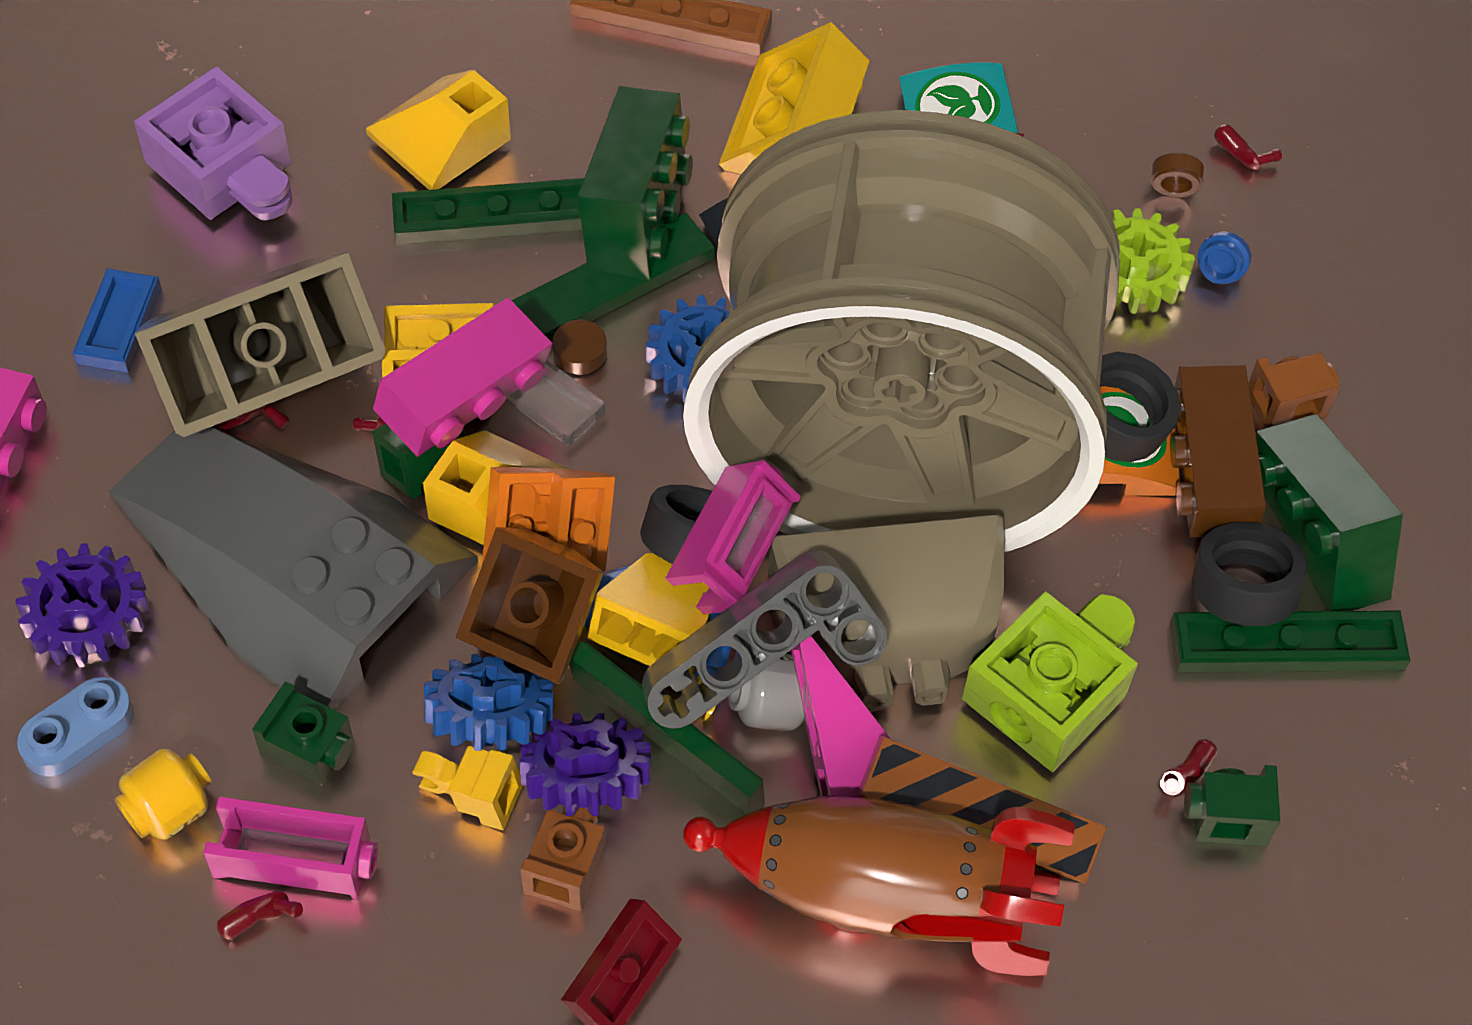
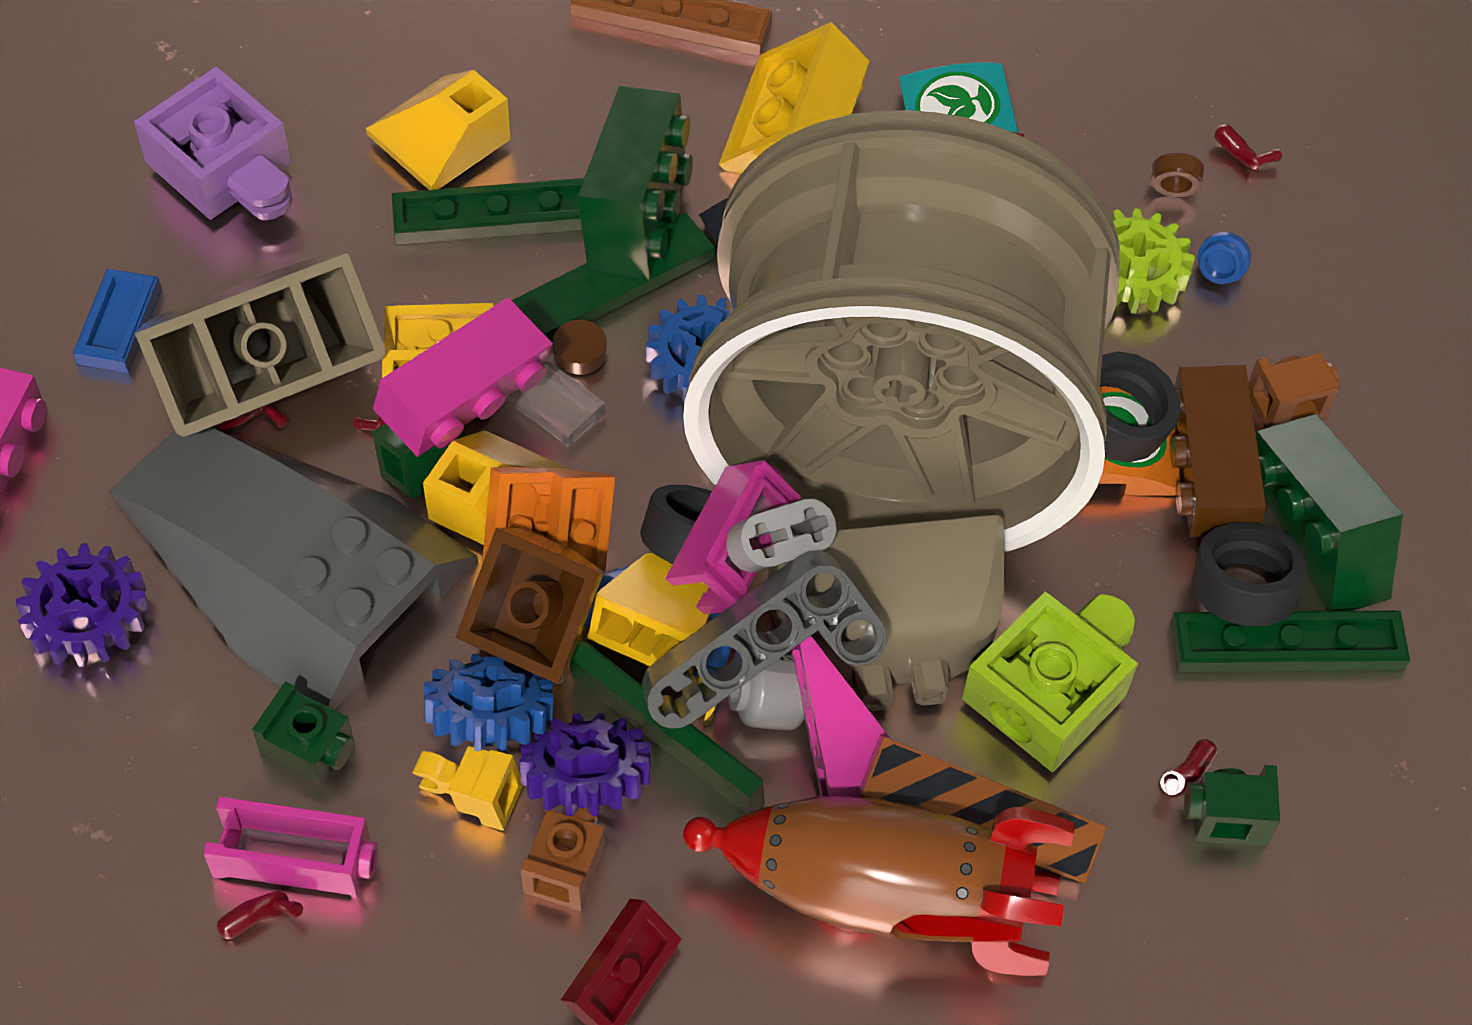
(77, 727): medium blue plate -> none
(163, 794): yellow head -> none
(778, 524): none -> light grey beam

